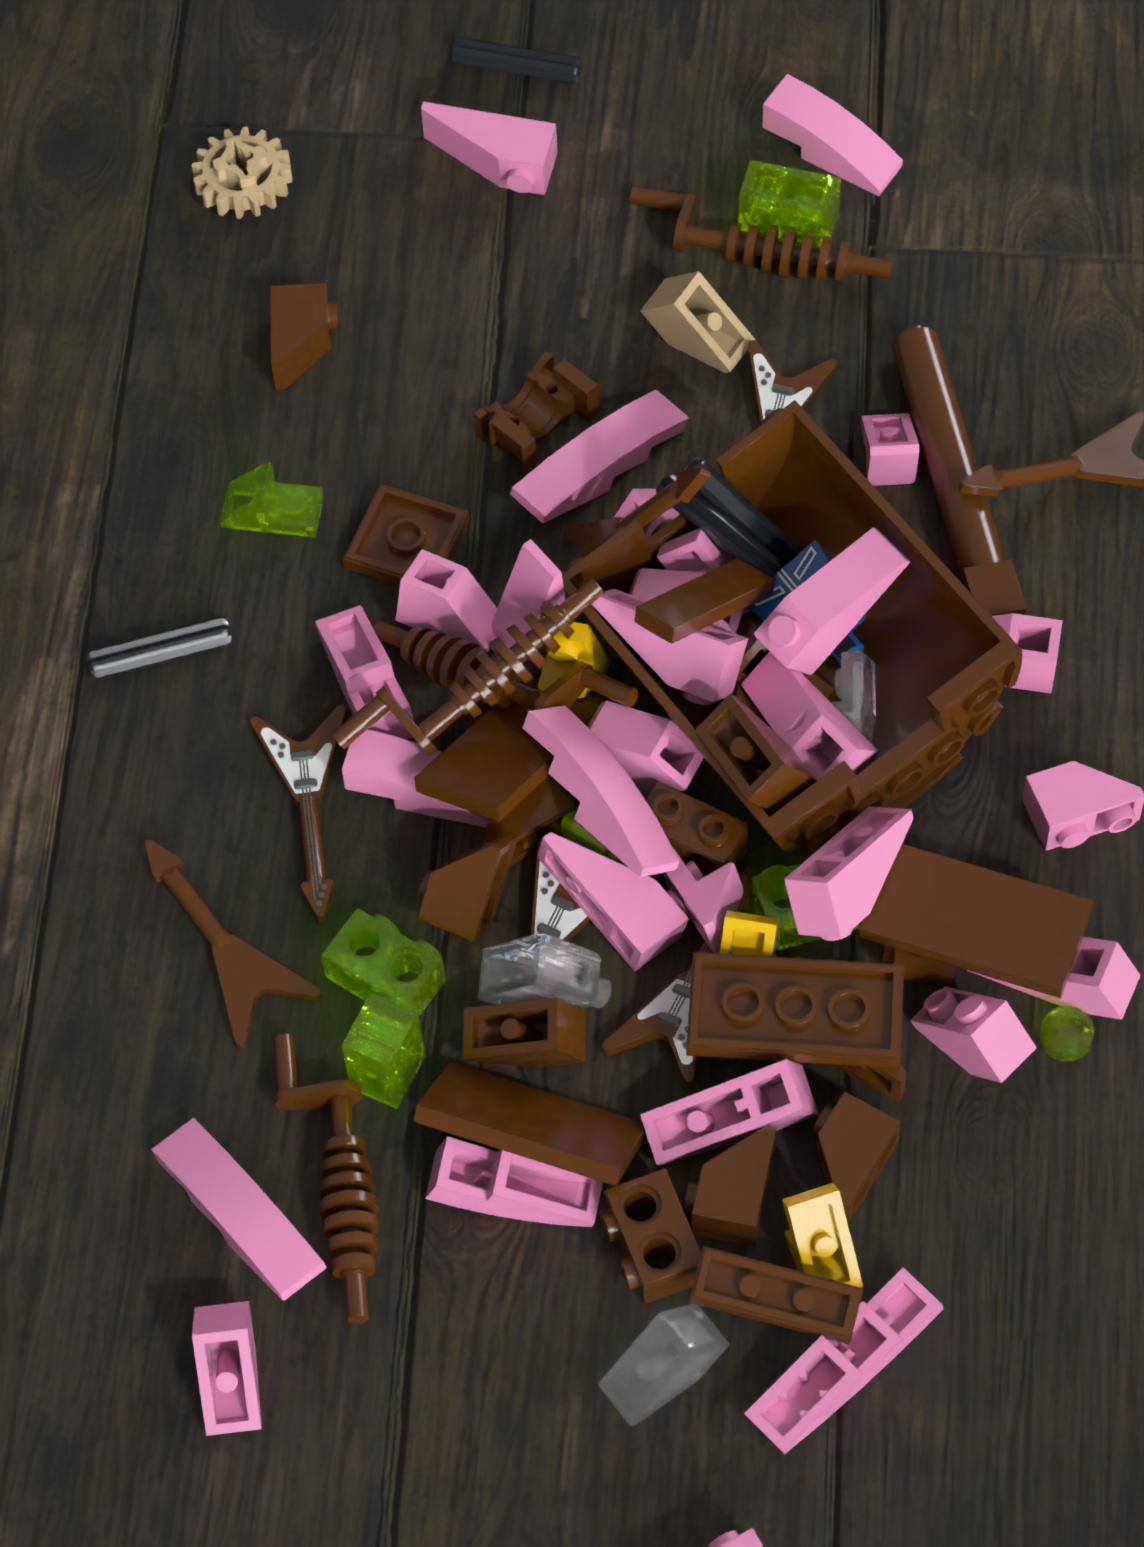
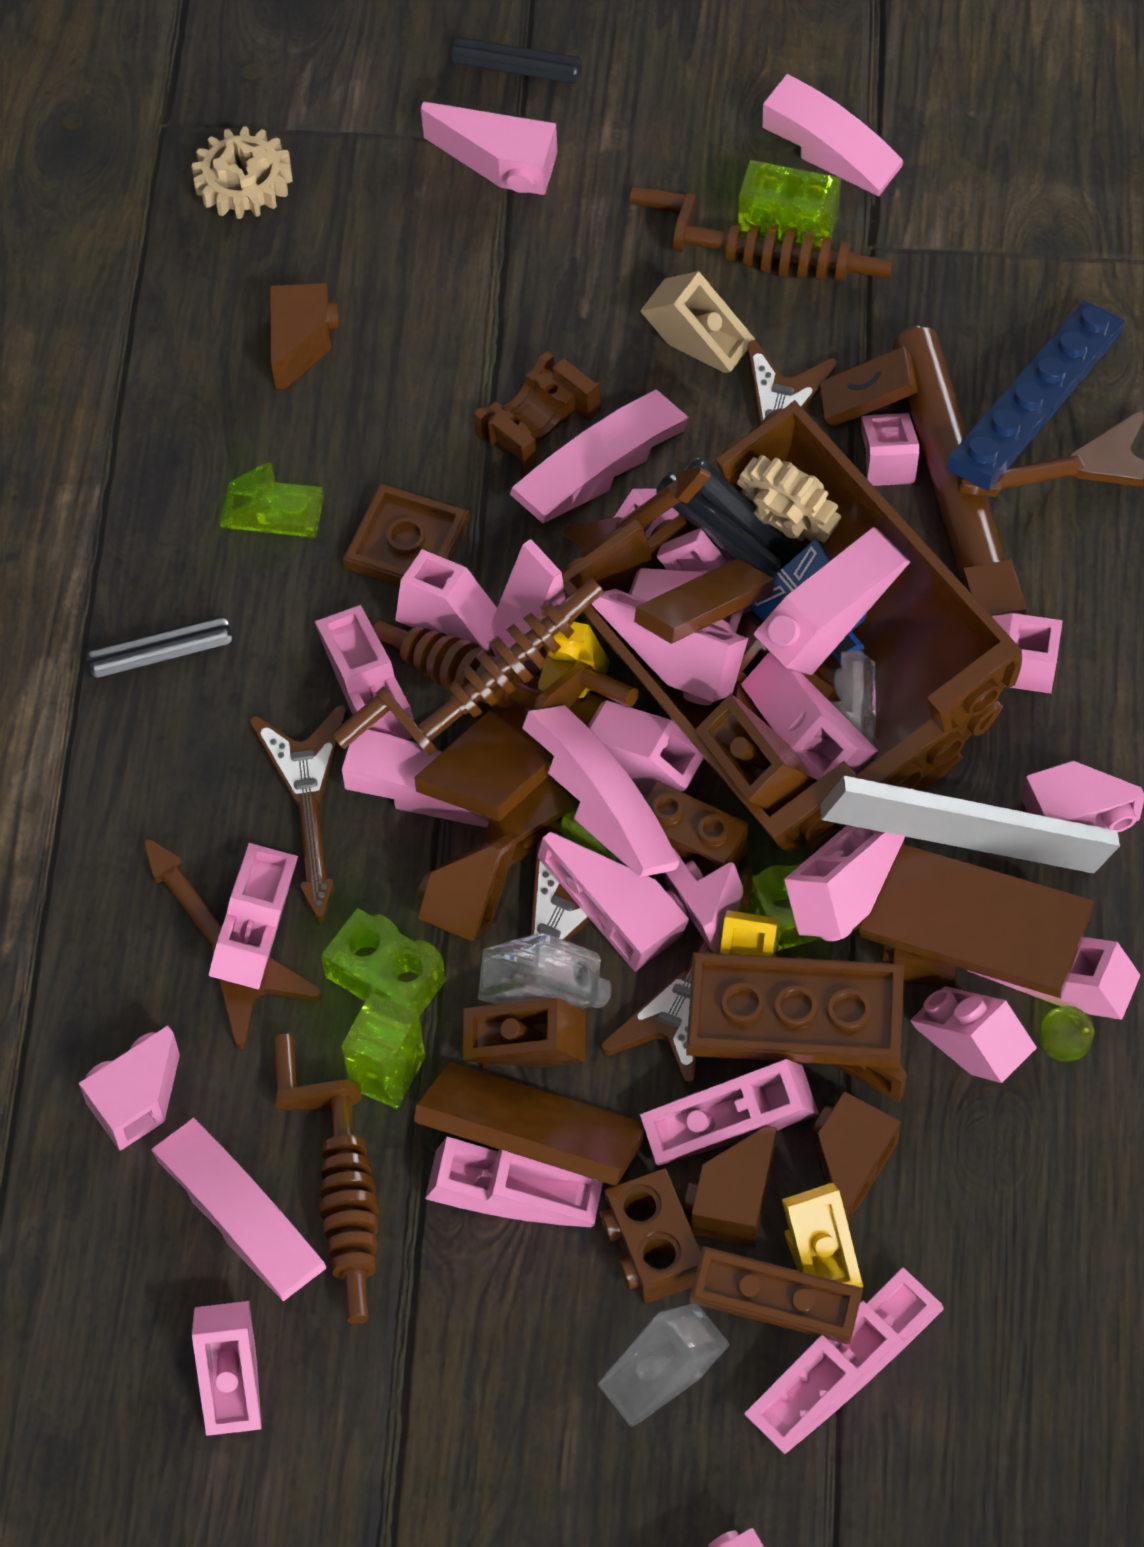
(134, 1089): none -> bright pink slope
(253, 916): none -> bright pink slope
(789, 499): none -> tan gear
(868, 387): none -> reddish brown tile
(968, 824): none -> light grey tile
(1035, 395): none -> dark blue plate

